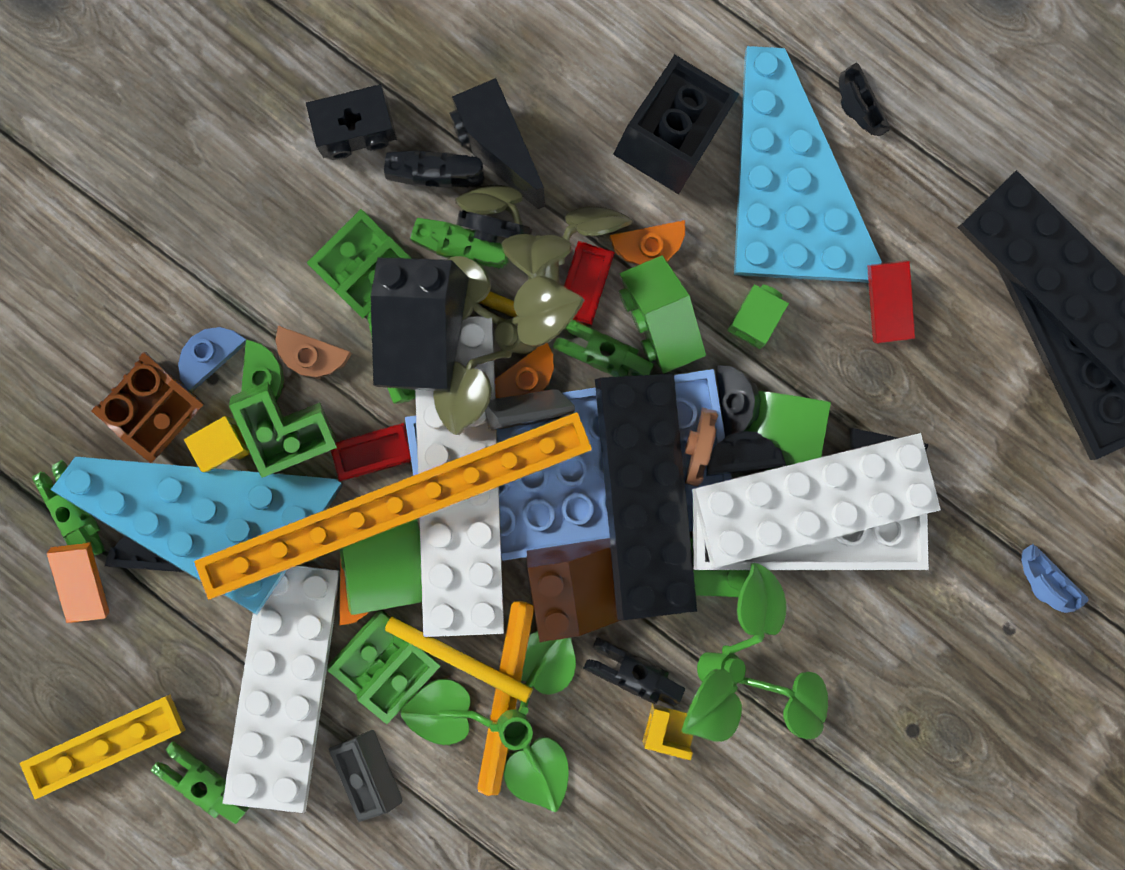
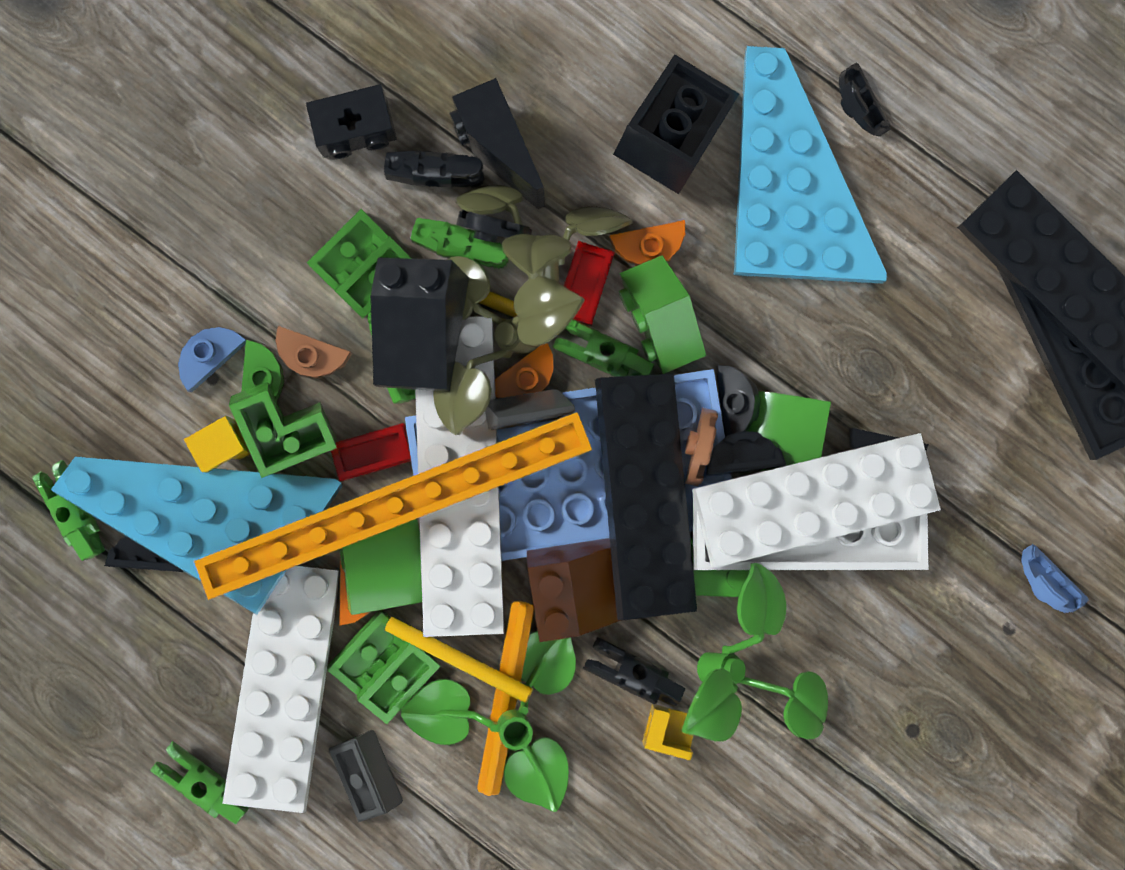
(78, 582): orange tile -> none
(102, 746): yellow plate -> none
(150, 417): dark orange slope -> none
(758, 315): bright green brick -> none
(891, 301): red tile -> none

